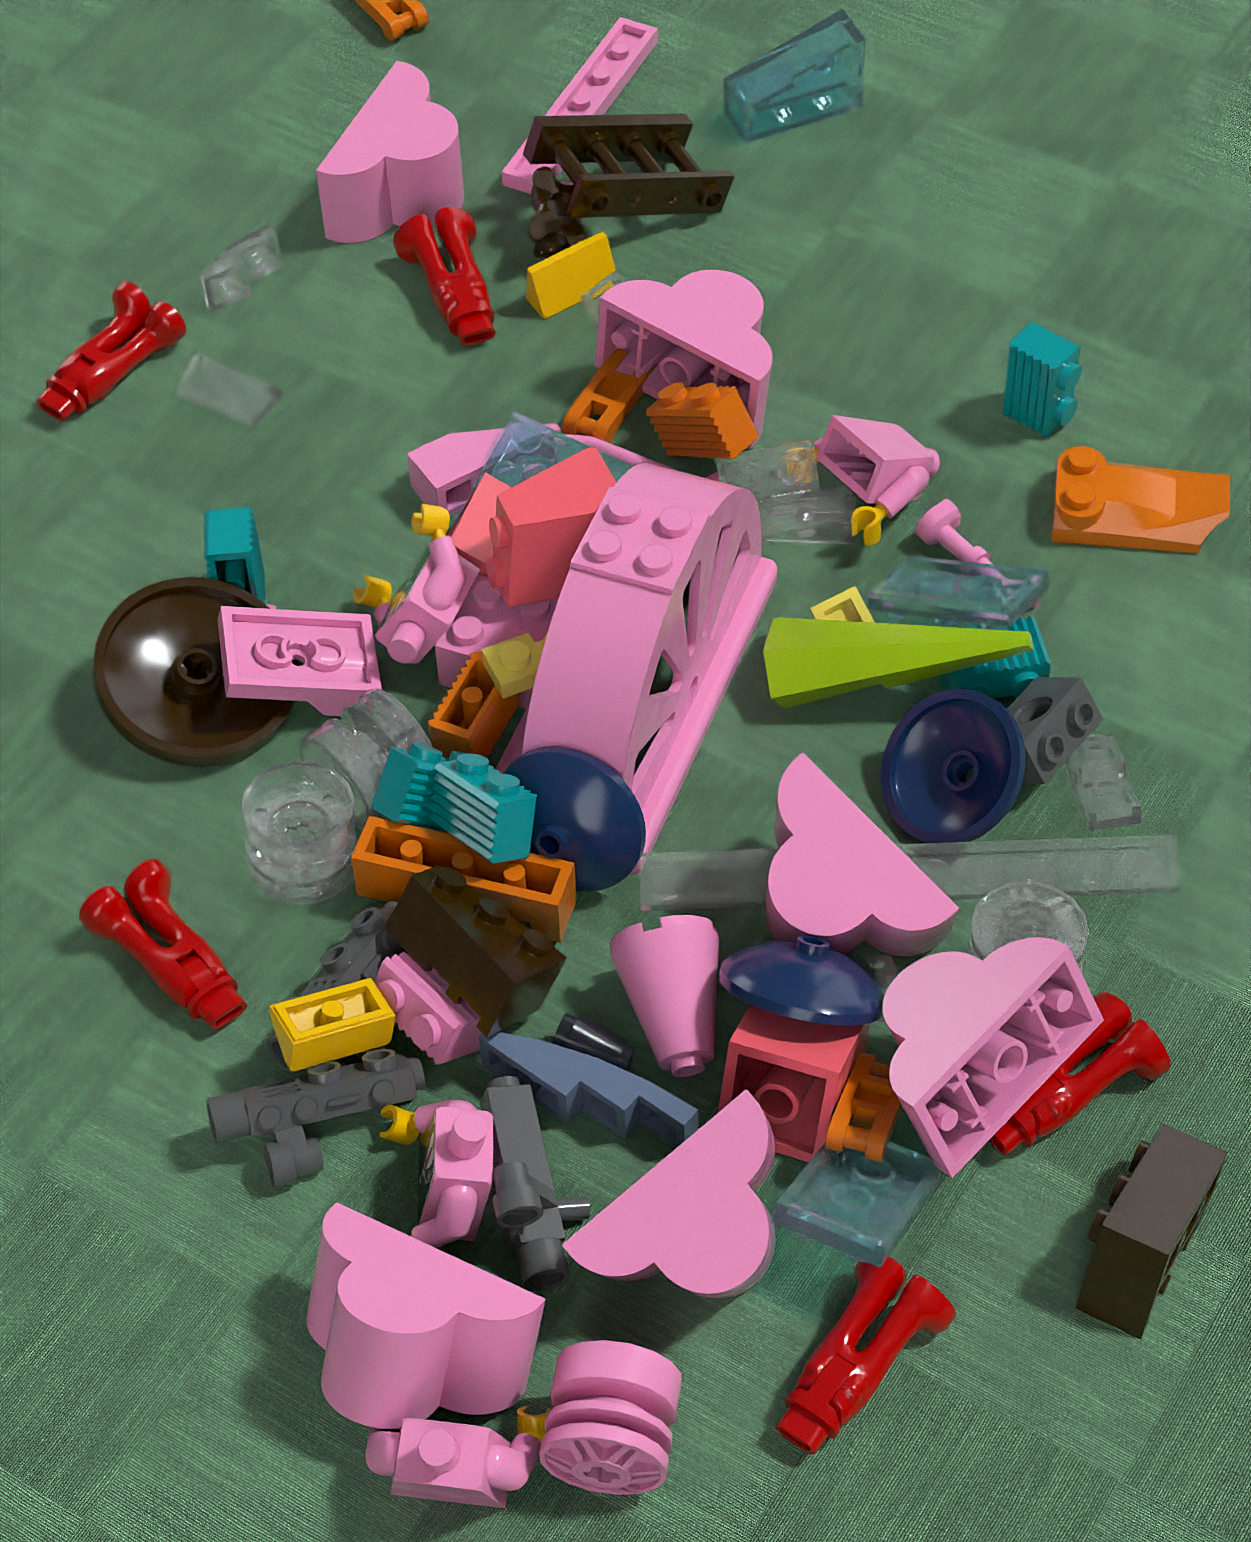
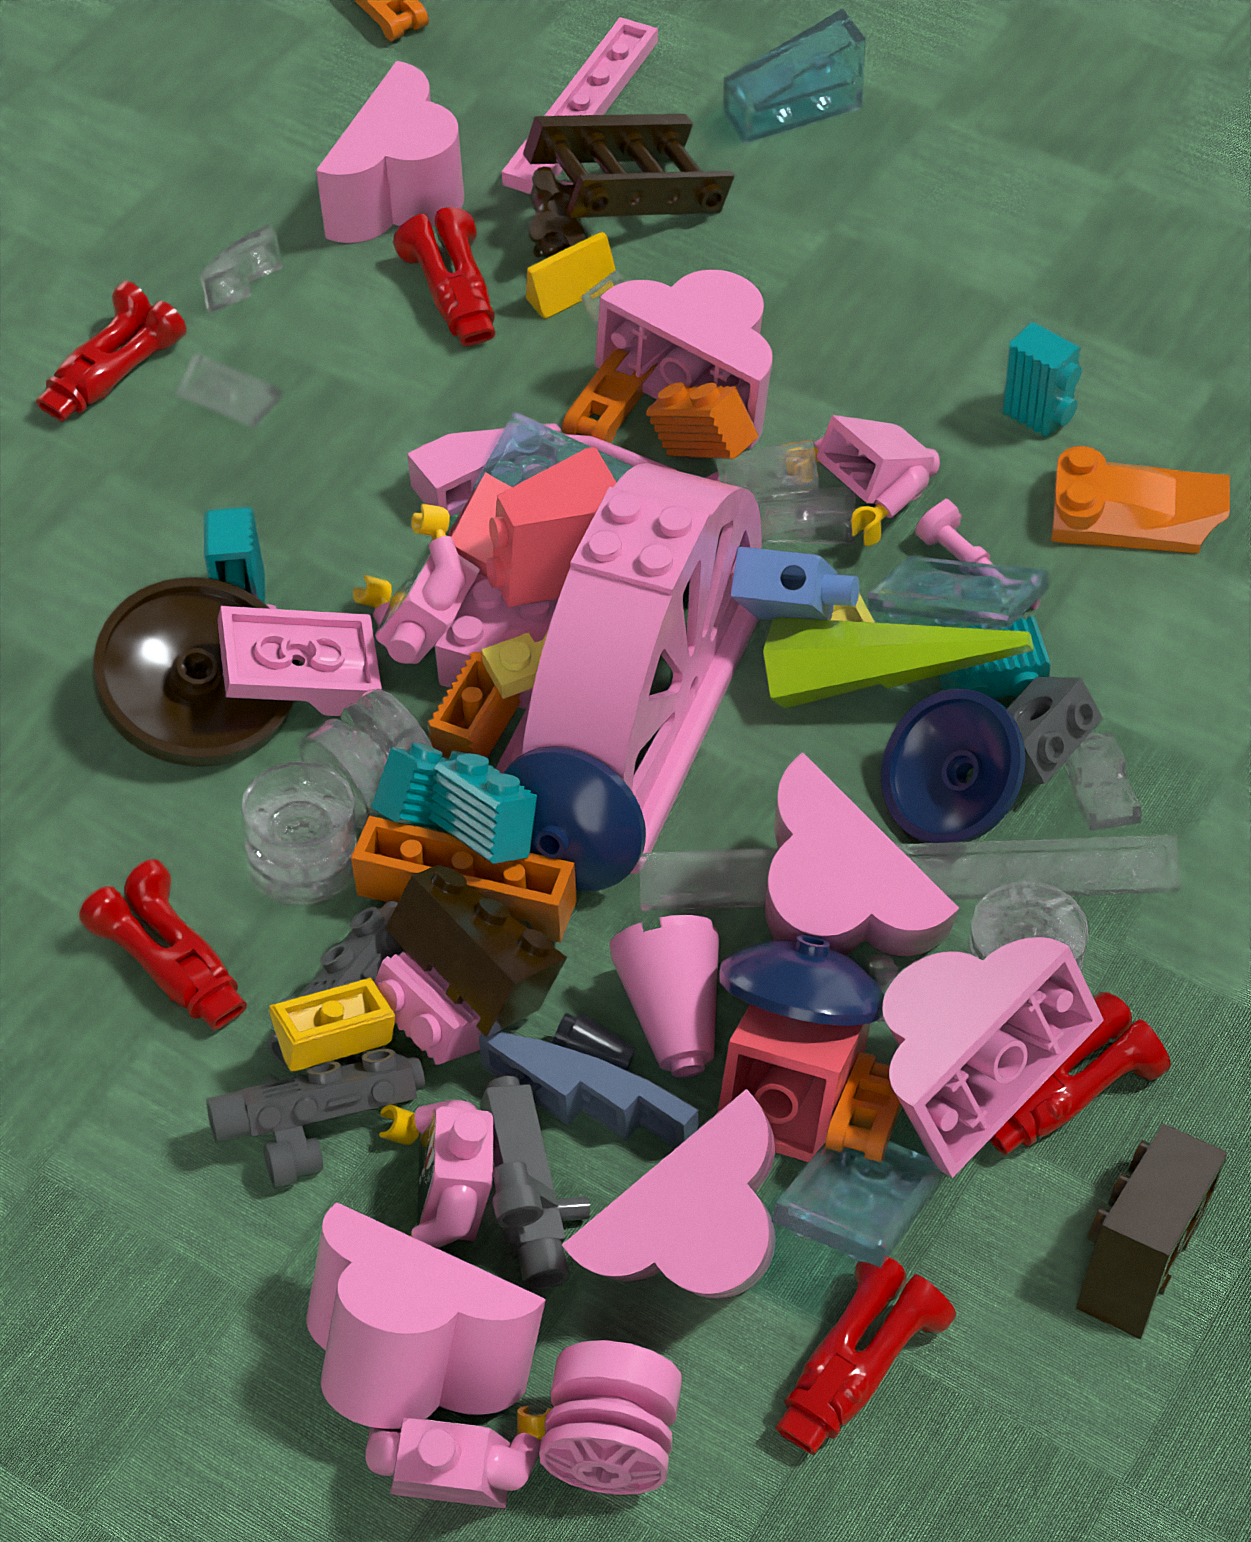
(789, 585): none -> medium blue torso

